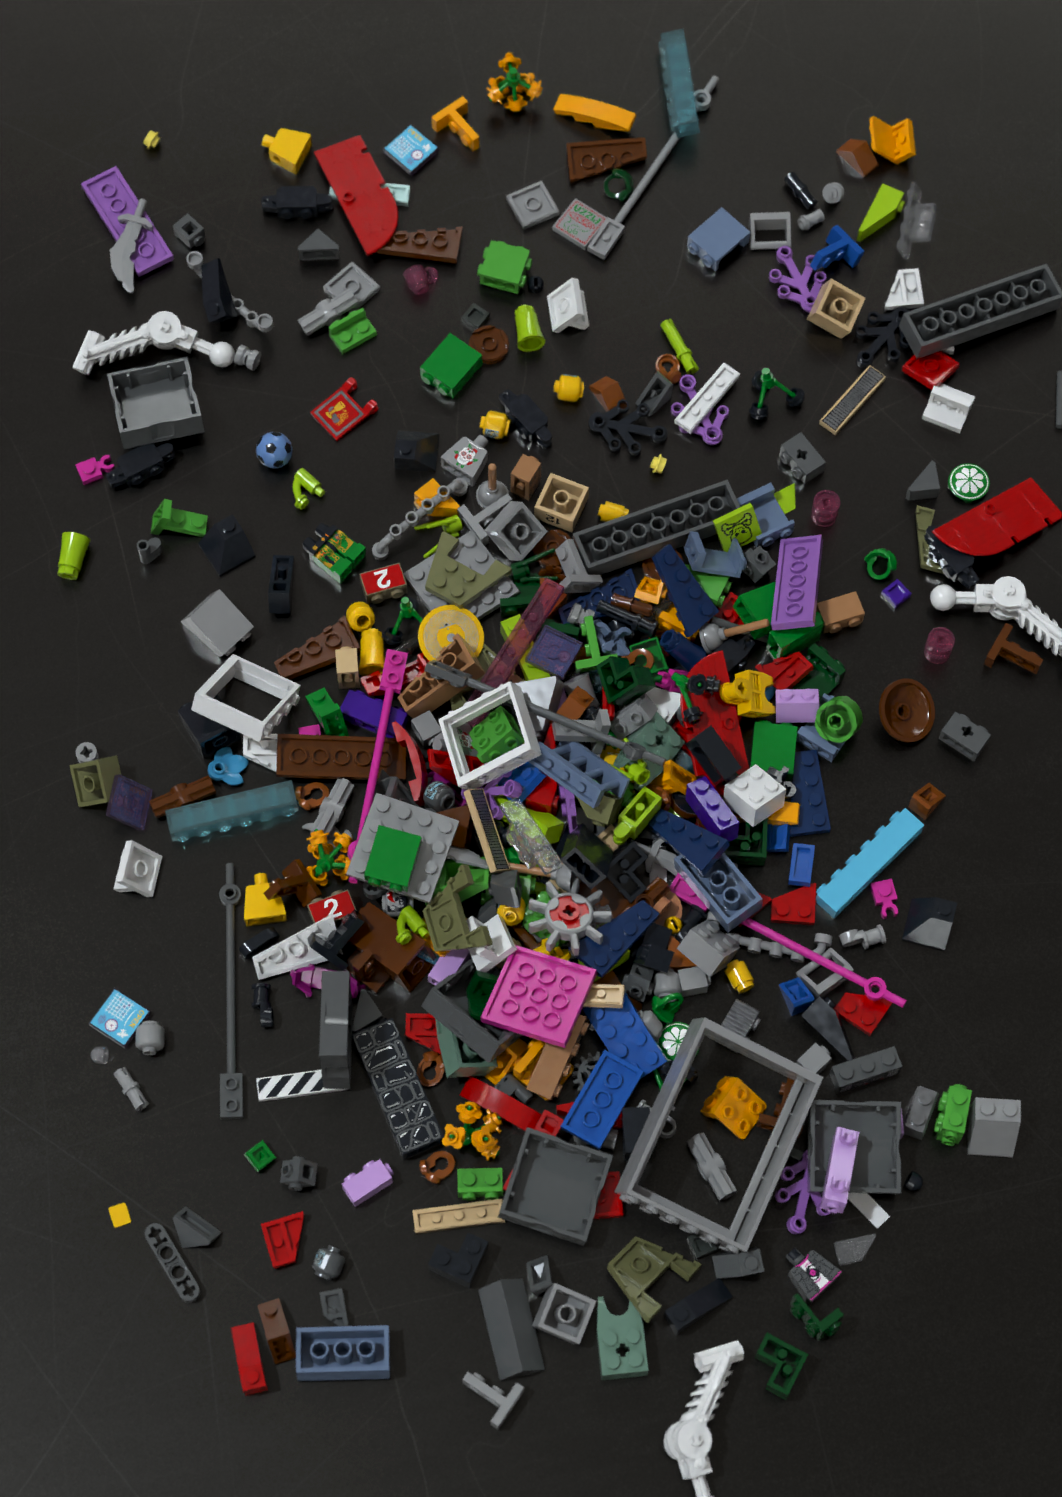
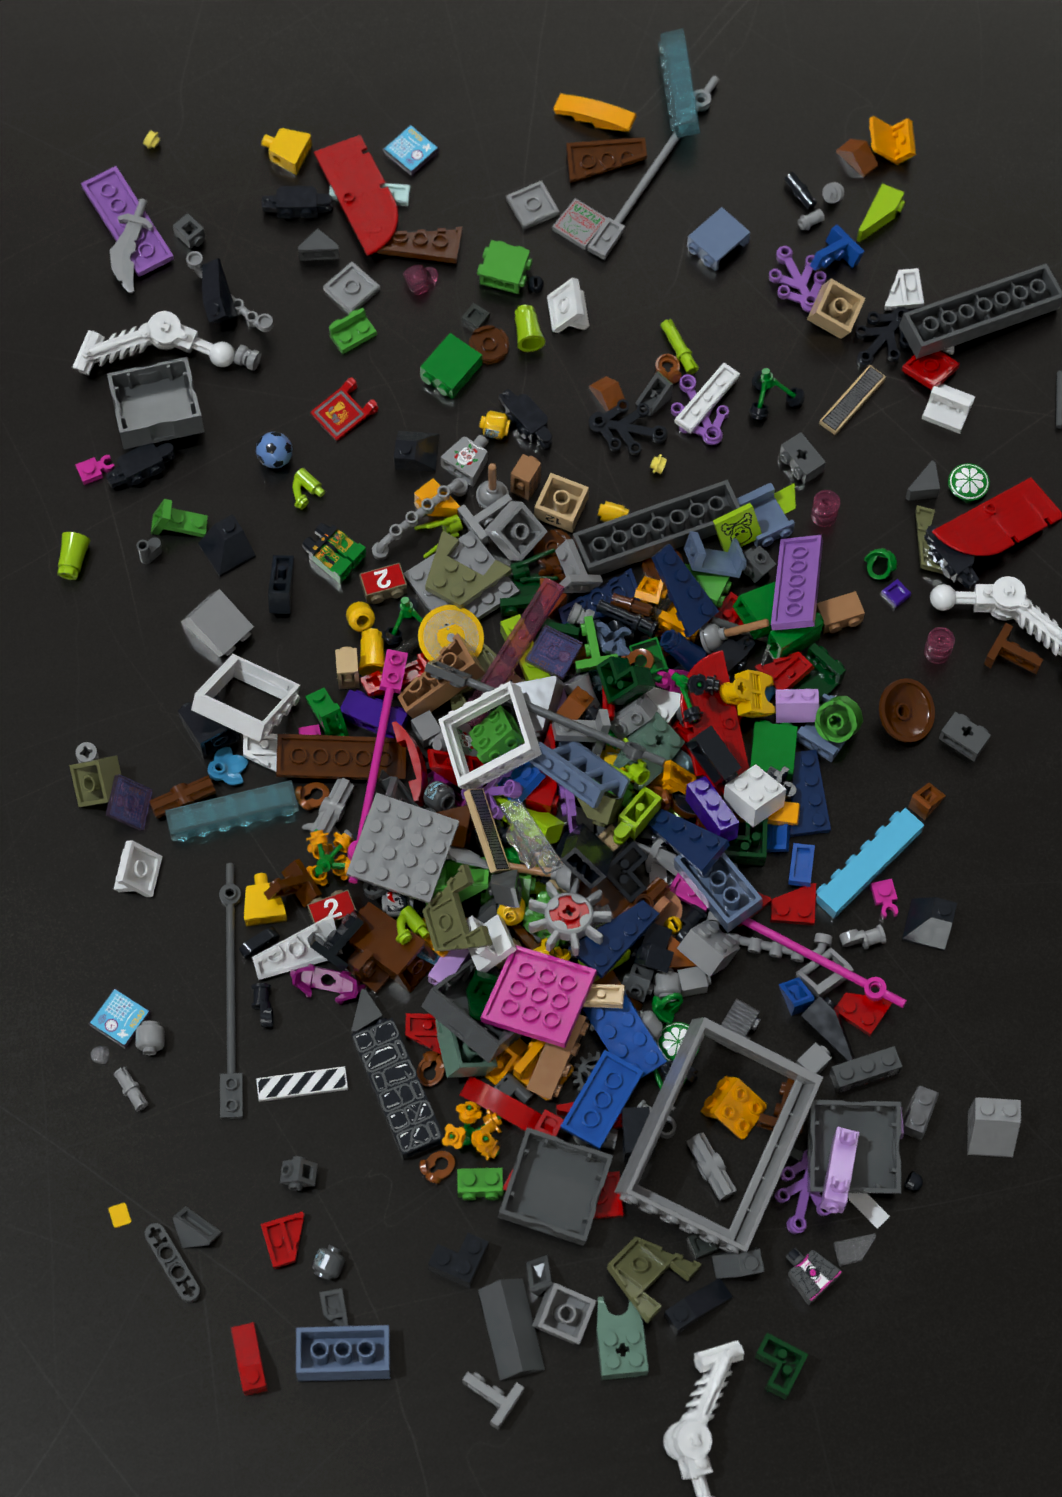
(260, 1156): green tile -> none
(276, 1331): reddish brown bracket -> none
(317, 651): reddish brown wing -> none
(328, 311): light grey piece -> none
(335, 1030): dark grey tile -> none
(367, 1182): lavender brick -> none
(392, 859): green brick -> none
(452, 116): light orange bracket -> none
(457, 1216): tan tile -> none
(518, 82): light orange plant -> none
(569, 388): yellow head -> none
(624, 194): dark green piece -> none
(739, 976): yellow brick -> none
(769, 221): light grey tile -> none
(814, 1327): dark green bracket -> none
(917, 221): clear bracket -> none
(953, 1116): bright green brick -> none

